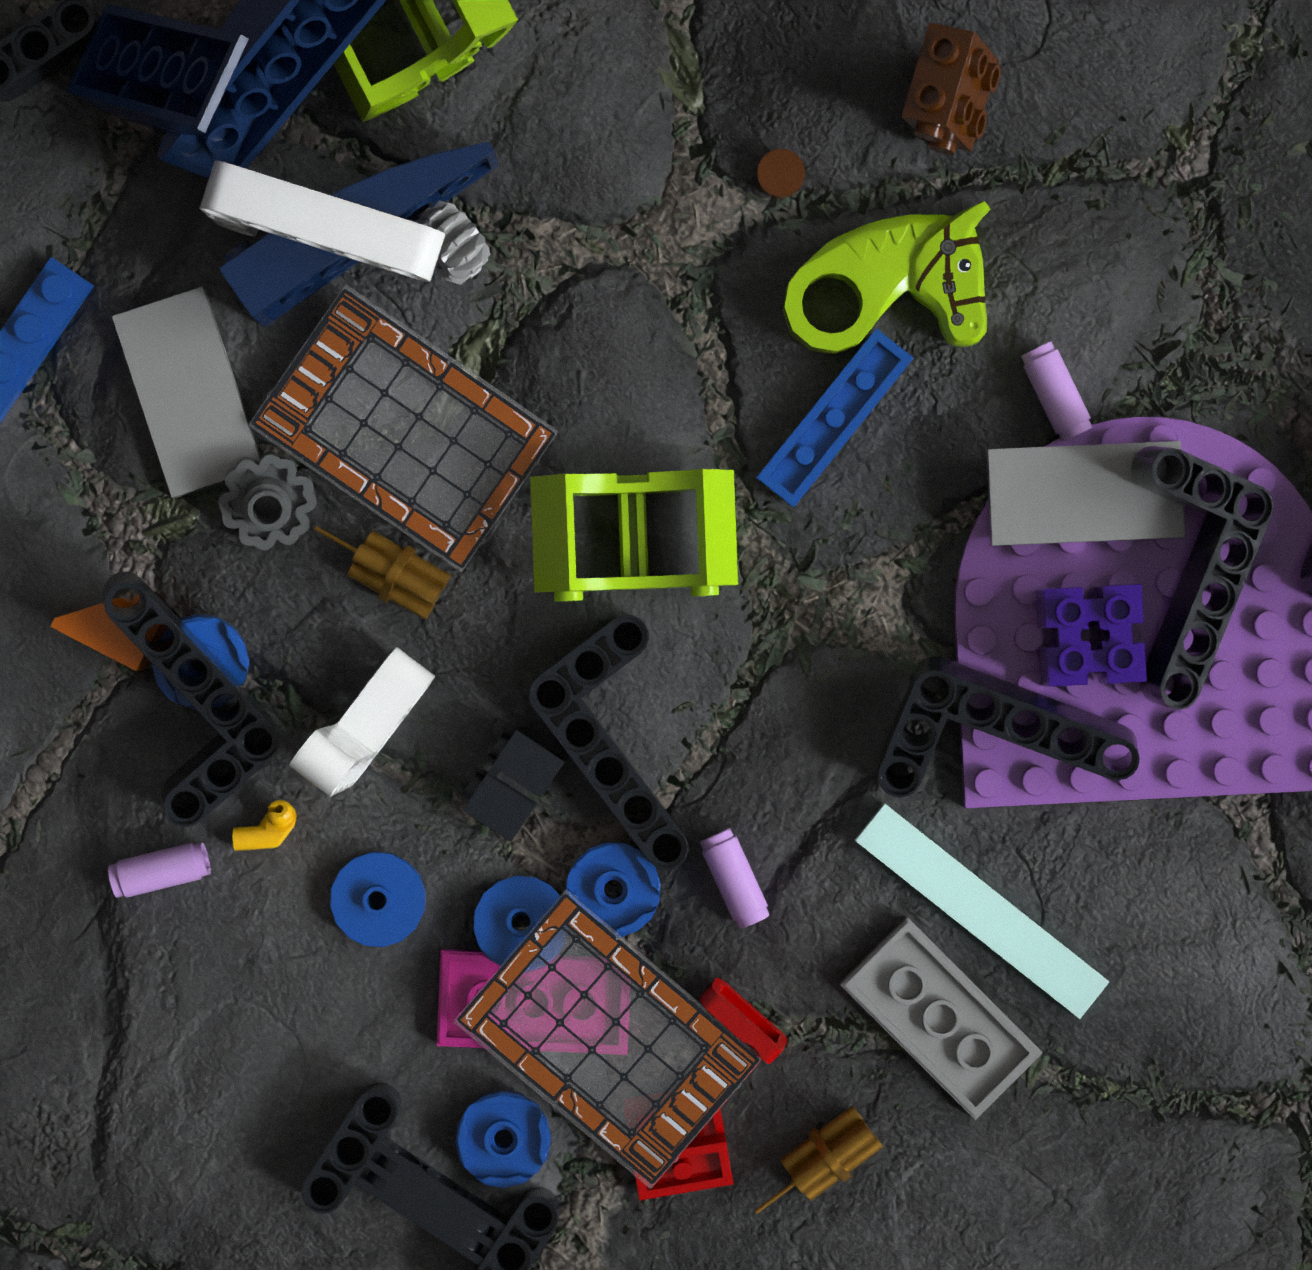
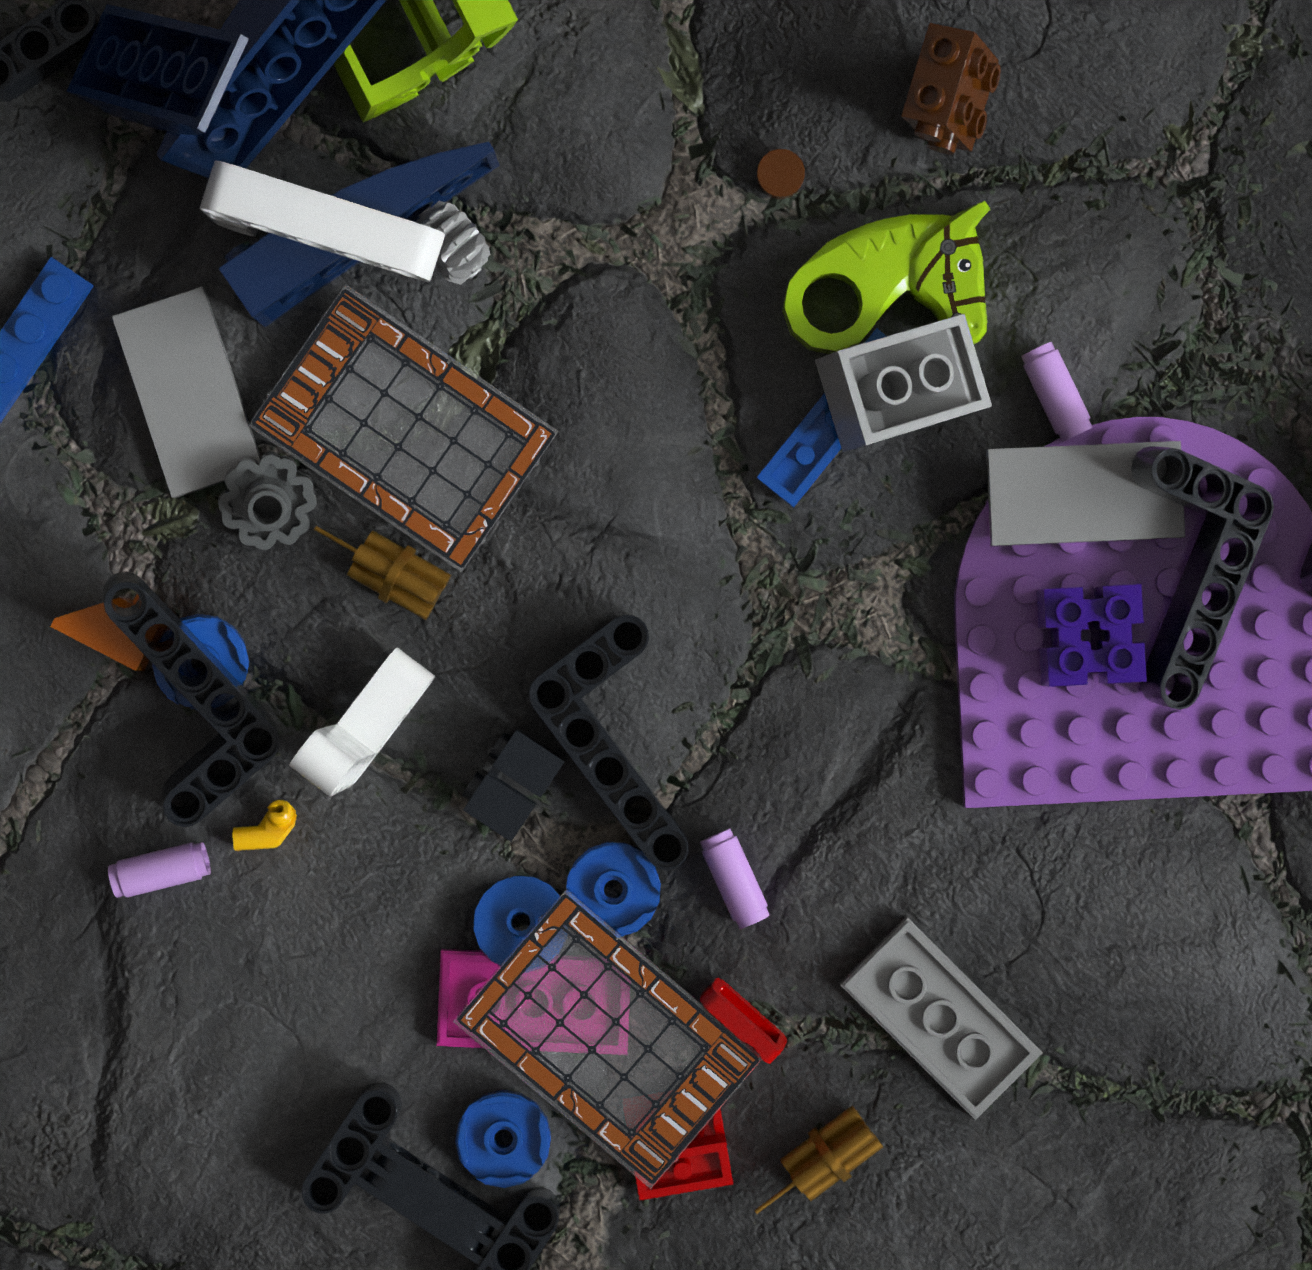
(403, 894): blue plate -> none
(555, 534): lime window -> none
(903, 382): none -> light grey slope
(981, 910): light aqua tile -> none
(997, 721): black beam -> none

